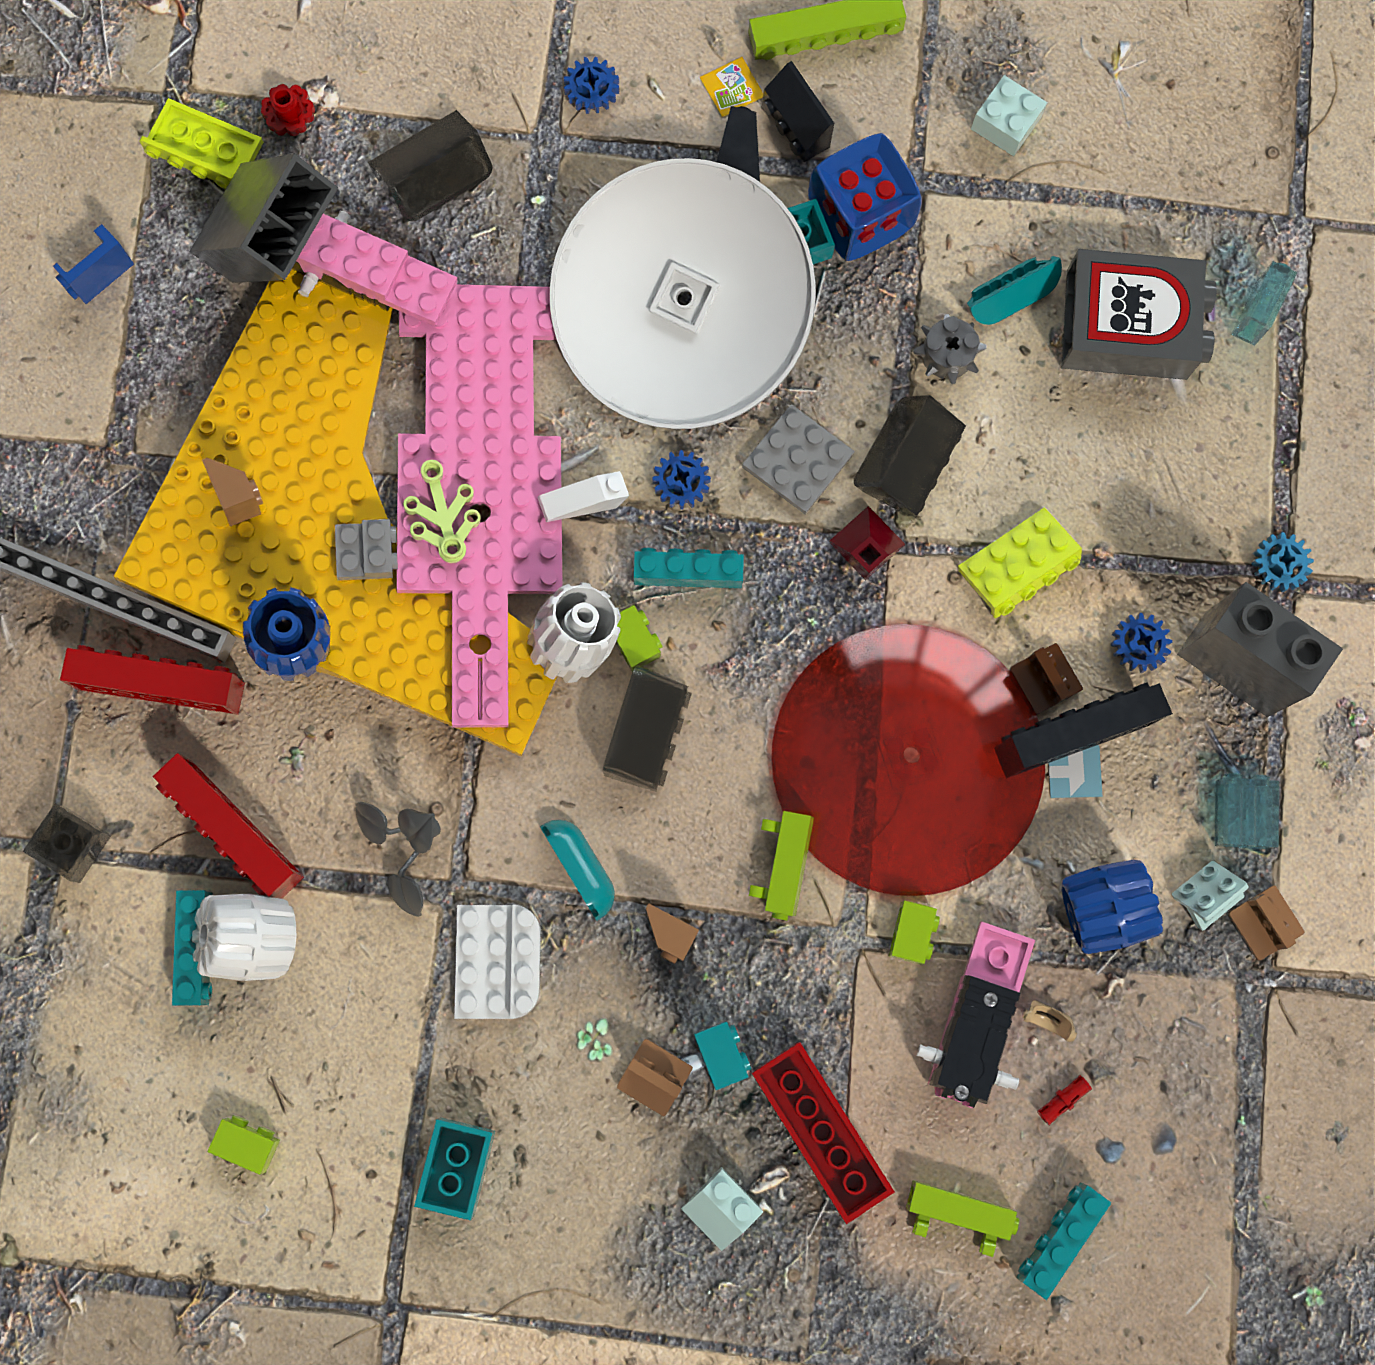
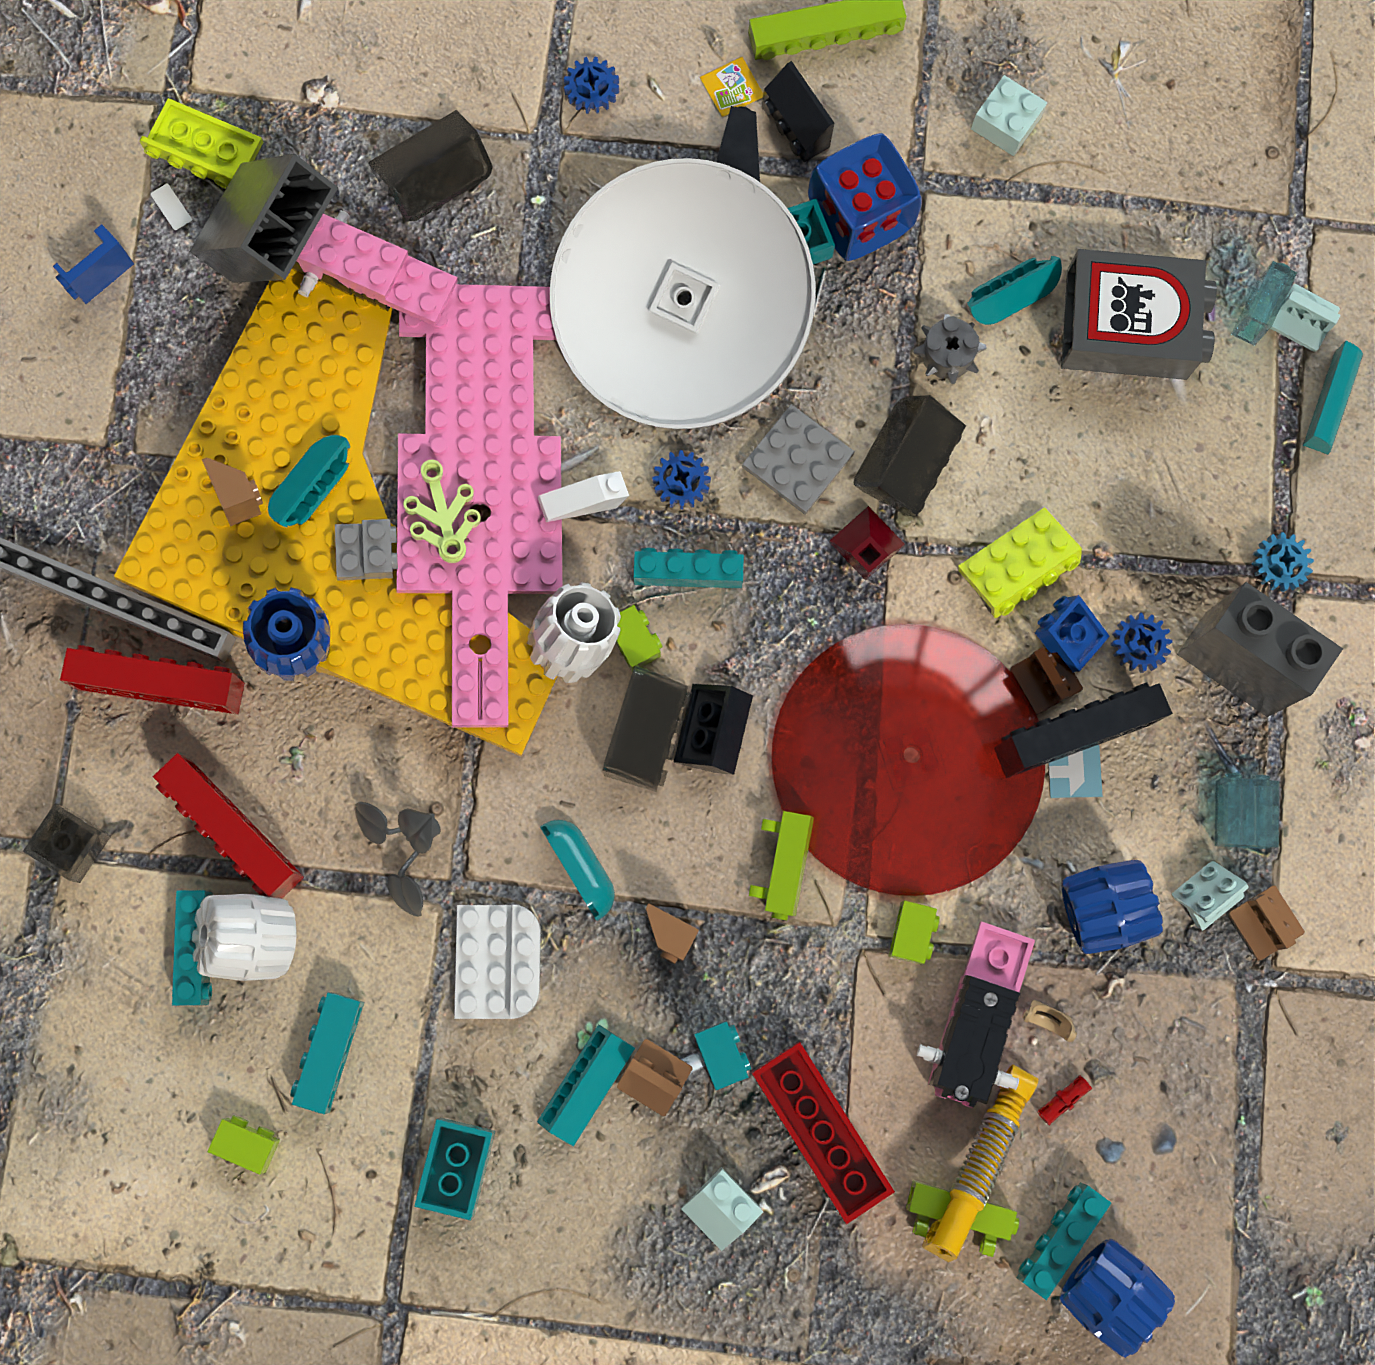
(171, 206): none -> white sticker
(287, 110): red plant -> none
(309, 481): none -> teal brick
(327, 1053): none -> teal brick
(585, 1085): none -> teal brick
(713, 728): none -> black slope
(967, 1195): none -> yellow piece
(1071, 632): none -> blue plate
(1117, 1298): none -> blue wheel
(1305, 318): none -> light aqua bracket
(1333, 398): none -> teal brick

